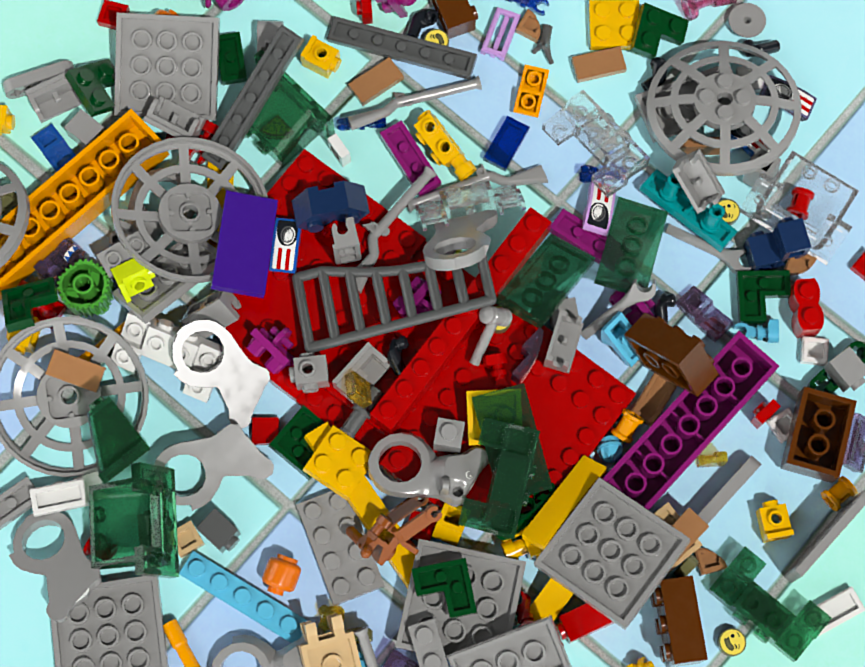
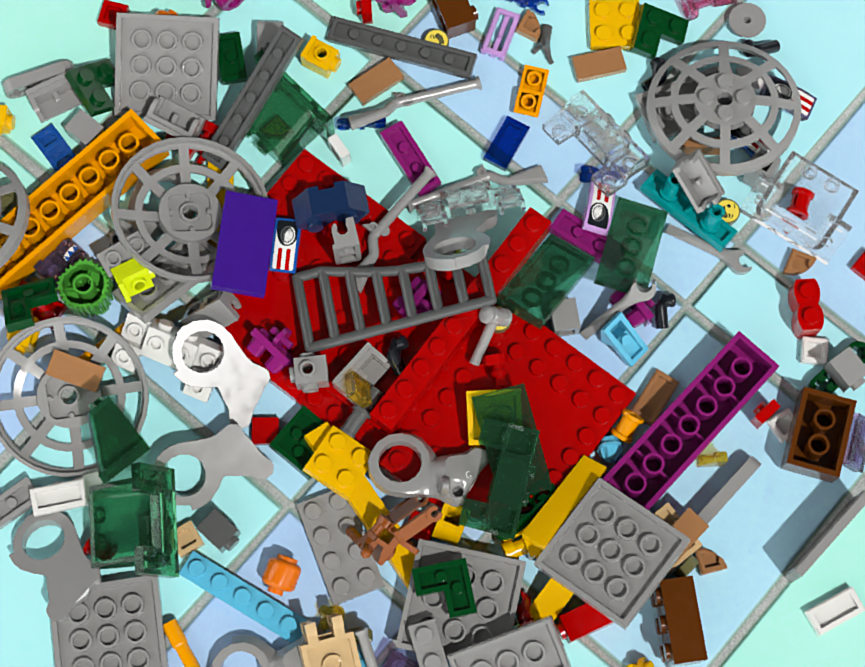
(421, 20): black arm -> none
(439, 141): yellow brick -> none
(448, 435): light grey brick -> none
(530, 351): clear purple slope -> none
(564, 342): light grey hinge -> none
(672, 353): reddish brown brick -> none
(703, 314): clear purple slope -> none
(731, 642): tile -> none
(754, 288): dark green plate -> none
(759, 332): medium azure piece -> none
(763, 612): clear green bracket -> none
(768, 529): yellow brick -> none
(771, 249): dark blue brick -> none
(839, 493): light orange bush -> none

